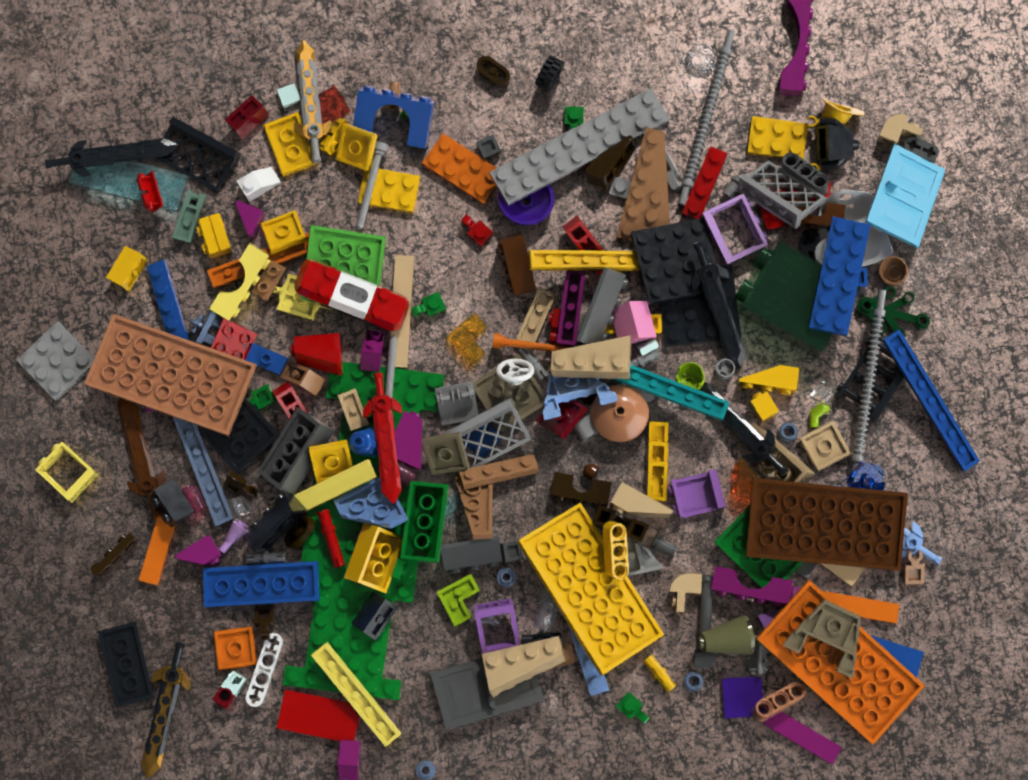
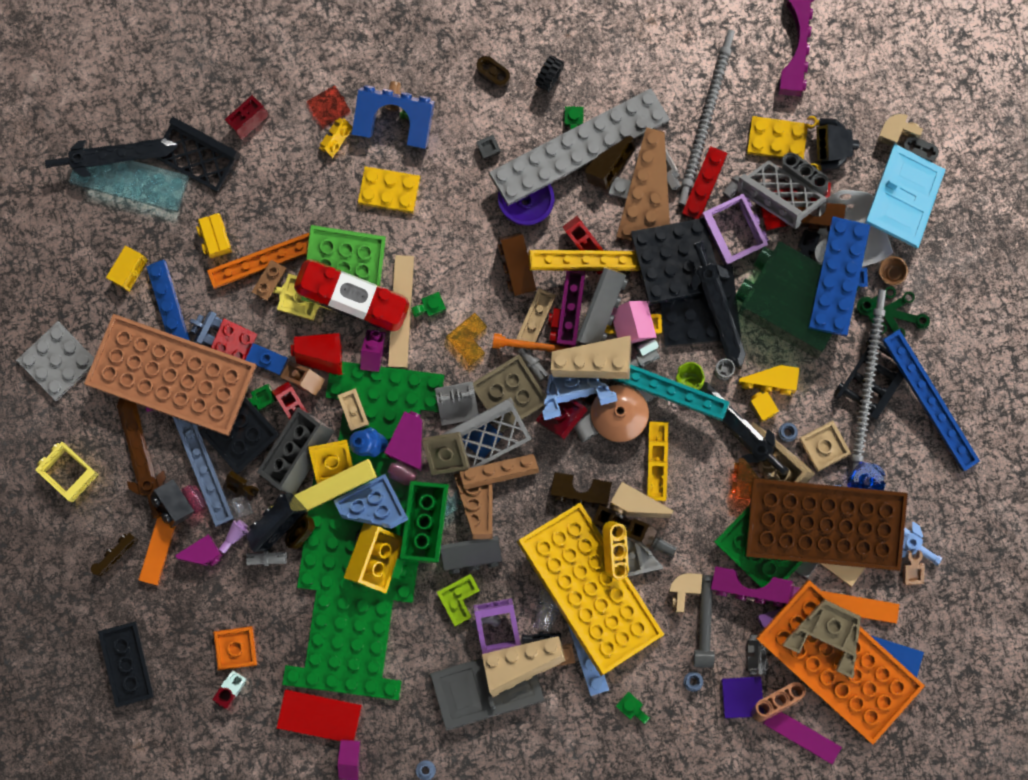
(151, 198): red hinge -> none
(164, 709): sword -> none
(188, 217): sand green plate -> none
(227, 303): light yellow arch -> none
(251, 218): magenta slope -> none
(258, 183): white slope -> none
(261, 584): blue plate -> none
(262, 669): white beam -> none
(263, 618): dark brown plate -> none
(283, 232): yellow tile -> none
(288, 147): yellow tile -> none
(289, 95): light aqua tile -> none
(310, 102): sword -> none
(331, 538): red pin -> none
(356, 147): yellow tile -> none
(356, 694): light yellow plate -> none
(374, 615): black panel -> none
(379, 151): light grey piece -> none
(385, 436): red sword -> none
(391, 366): light grey piece -> none
(461, 168): orange plate -> none
(478, 231): red plate -> none
(510, 551): dark grey plate -> none
(511, 581): sand blue plate -> none
(516, 374): white piece -> none
(590, 471): reddish brown hinge -> none
(659, 673): yellow pin -> none
(696, 494): medium lavender panel -> none
(699, 60): clear helmet -> none
(729, 637): olive cone -> none
(817, 412): lime arm -> none
(823, 393): clear plate -> none
(839, 112): yellow piece -> none

